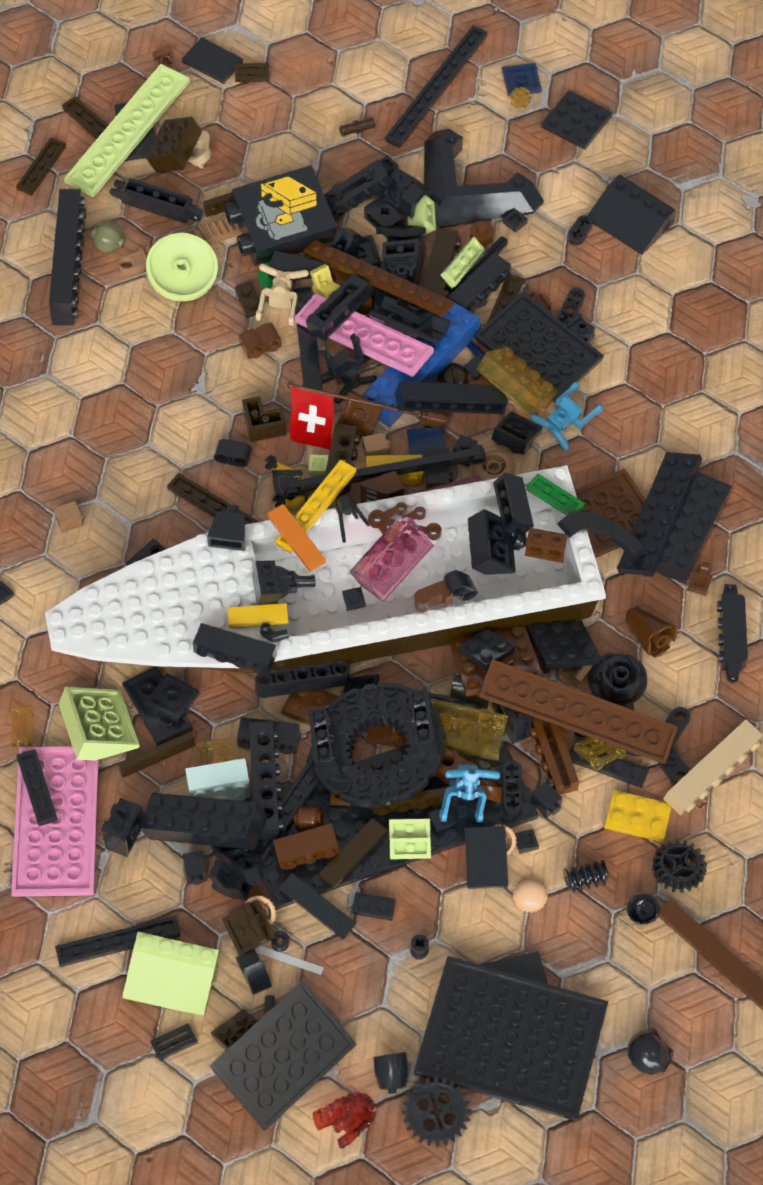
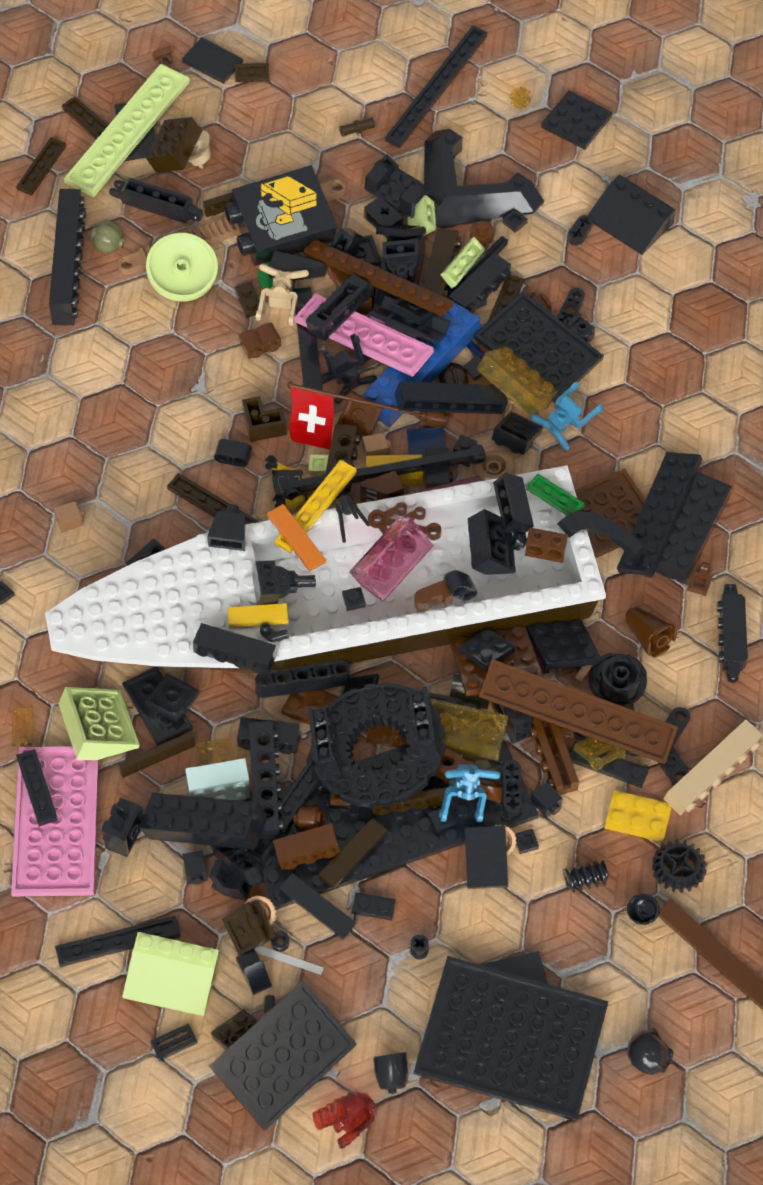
(322, 281): light yellow brick -> none
(357, 189): black brick -> none
(410, 839): yellowish green slope -> none
(455, 1106): black gear -> none
(521, 76): dark blue tile -> none
(530, 895): light nougat hat -> none

